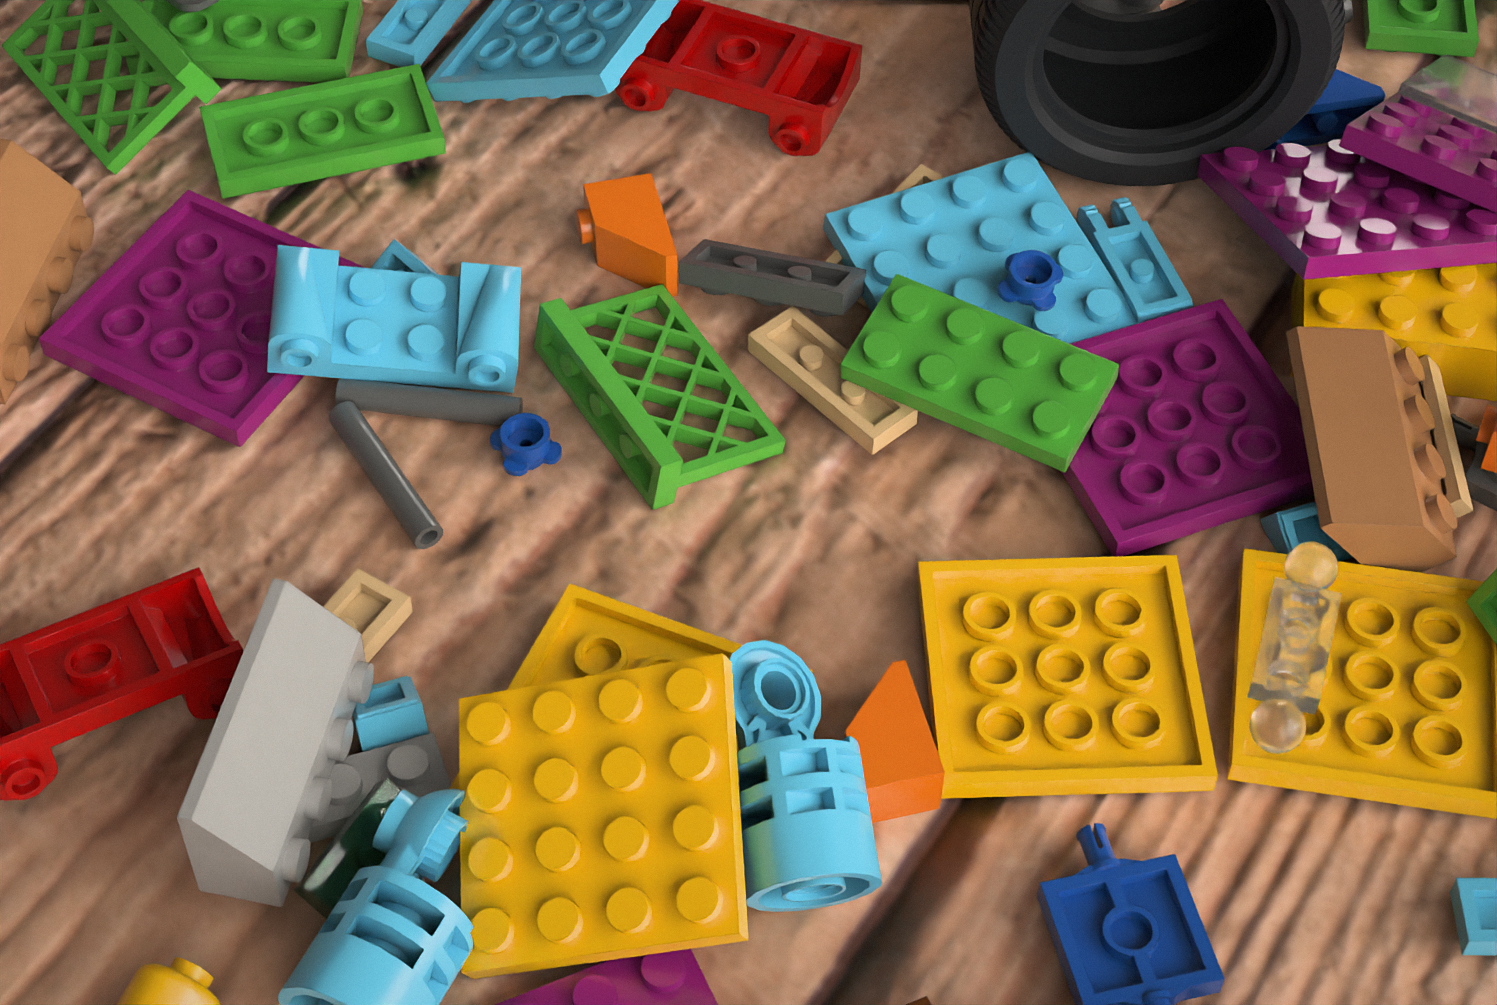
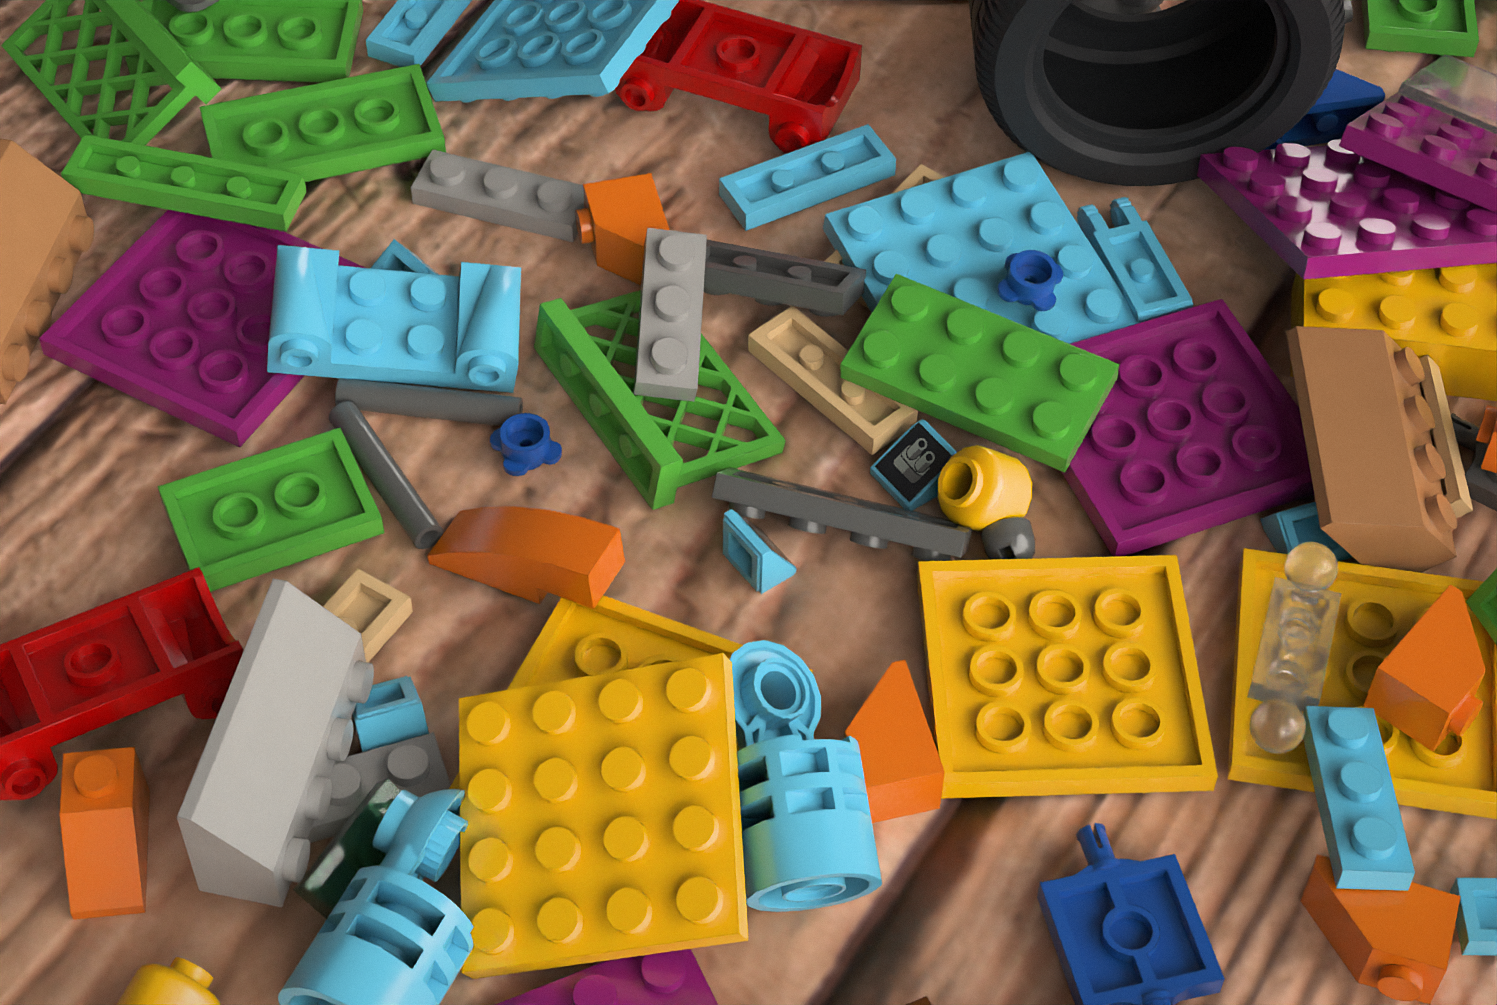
(105, 832): none -> orange slope
(185, 182): none -> bright green plate
(271, 509): none -> bright green plate
(499, 195): none -> light grey plate
(532, 552): none -> orange slope
(670, 315): none -> light grey plate
(754, 553): none -> medium azure slope
(807, 177): none -> medium azure plate
(815, 509): none -> dark grey plate
(913, 465): none -> slope
(983, 487): none -> yellow head
(1009, 539): none -> dark grey hinge
(1356, 799): none -> medium azure plate
(1385, 936): none -> orange slope
(1432, 675): none -> orange slope

